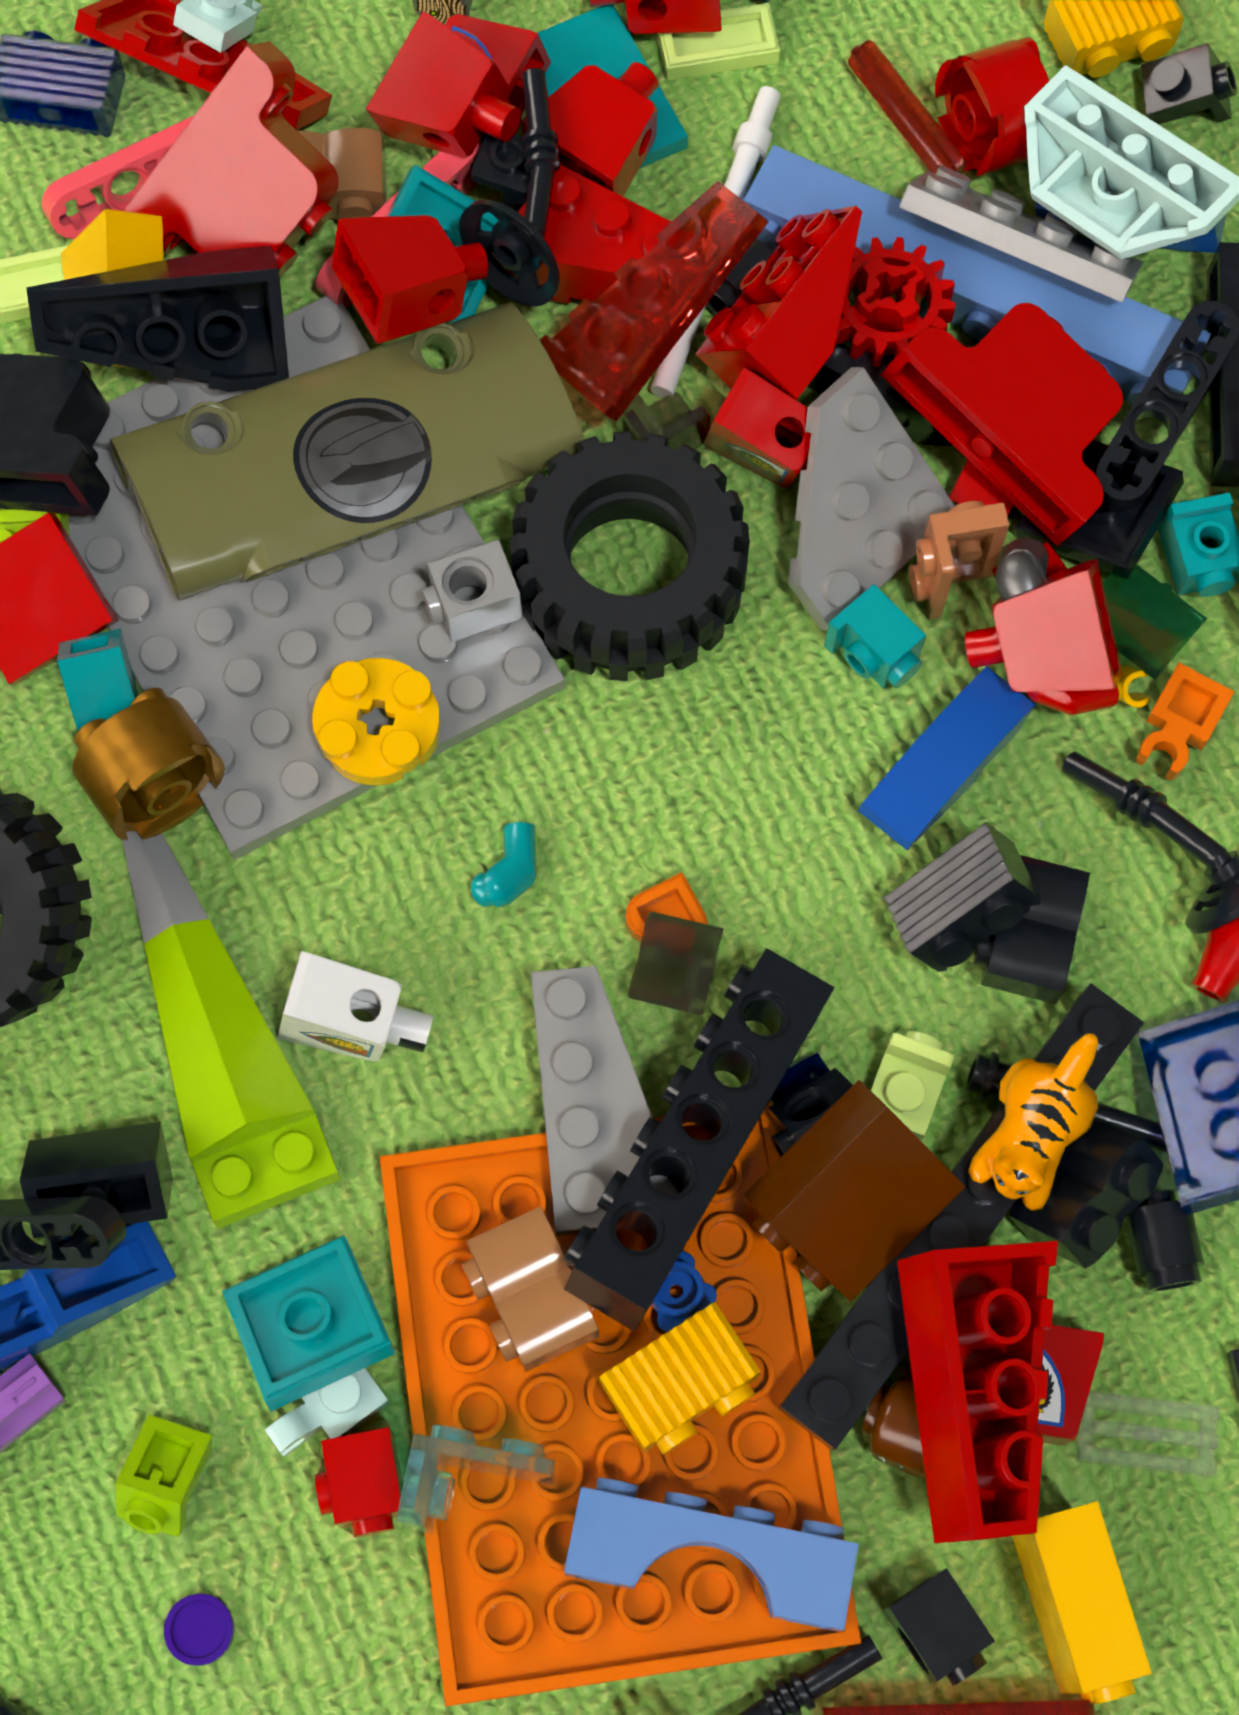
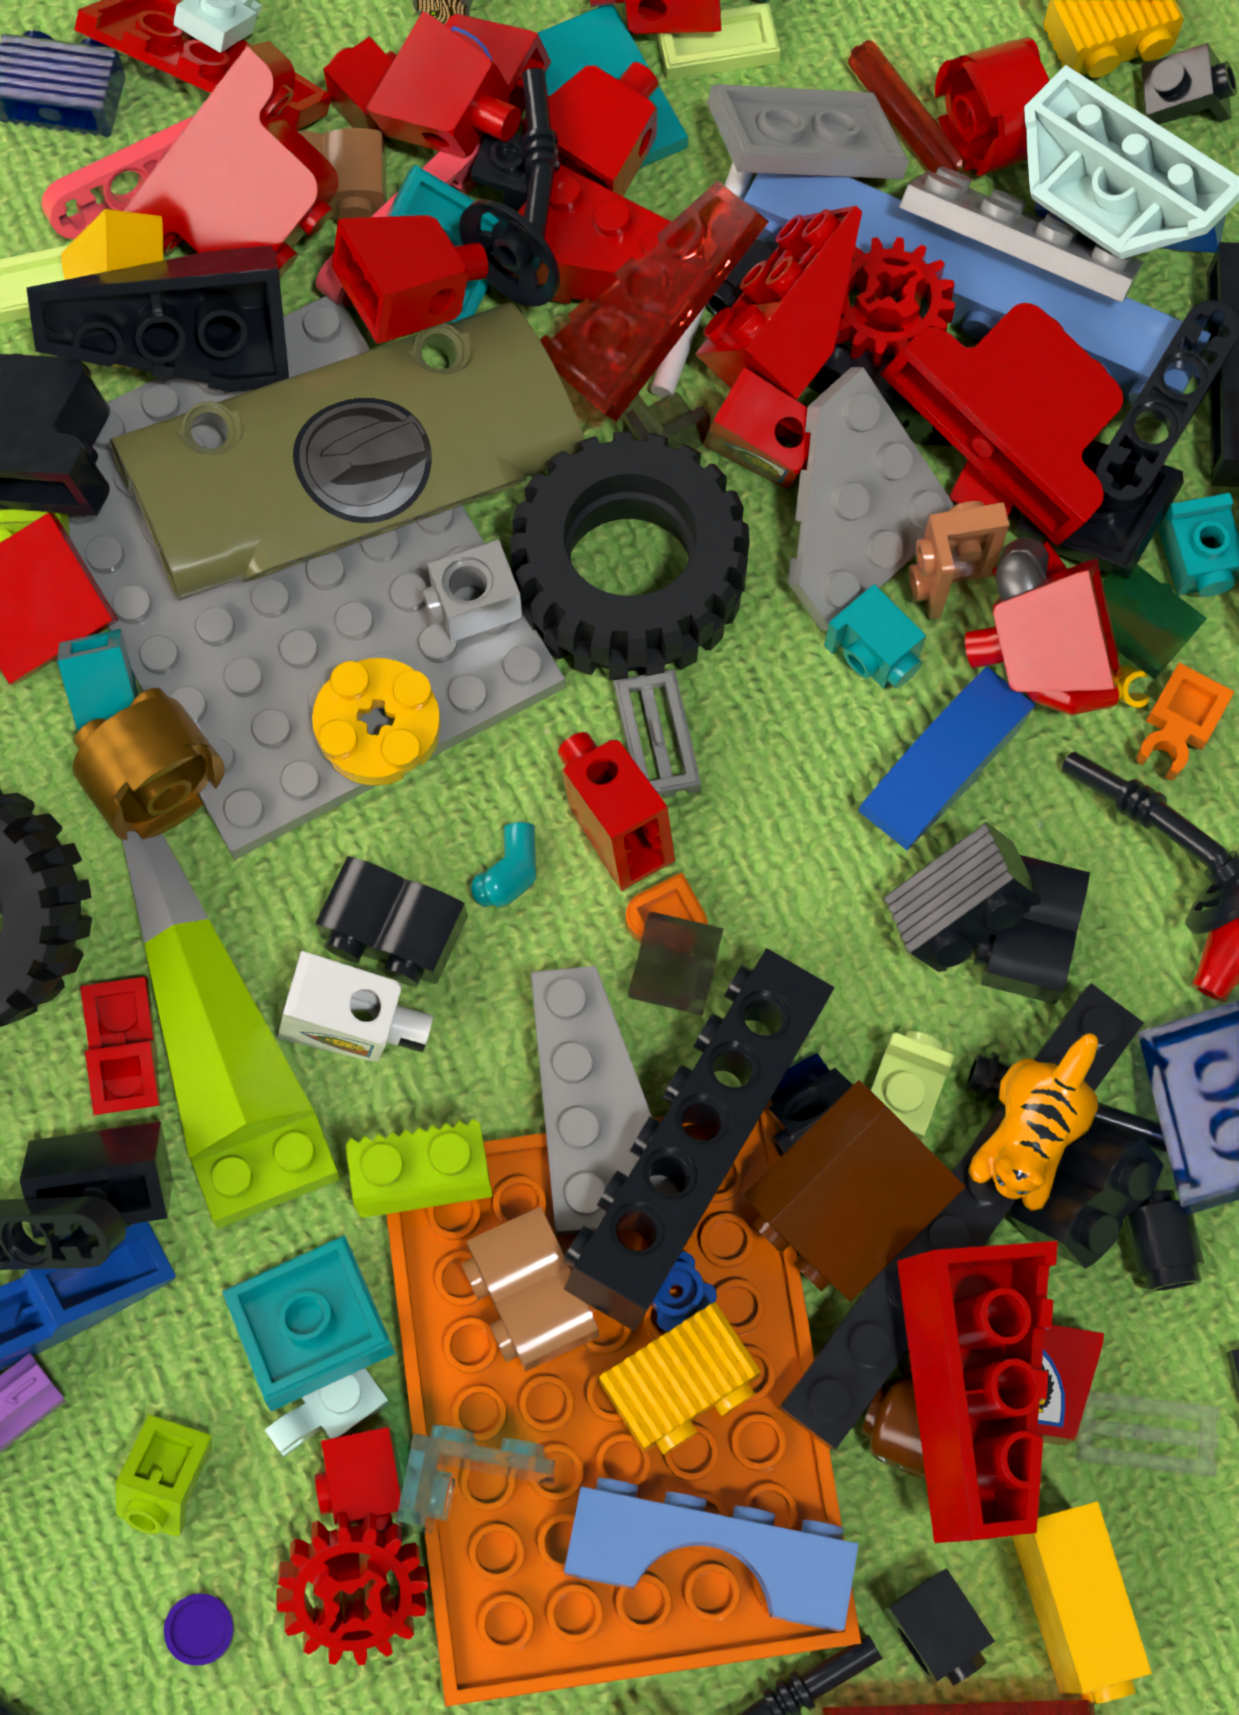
(121, 1046): none -> red slope
(351, 1588): none -> red gear
(354, 78): none -> red brick
(391, 922): none -> black brick
(418, 1169): none -> lime brick
(616, 808): none -> red torso
(667, 783): none -> light grey tile
(806, 132): none -> light grey tile

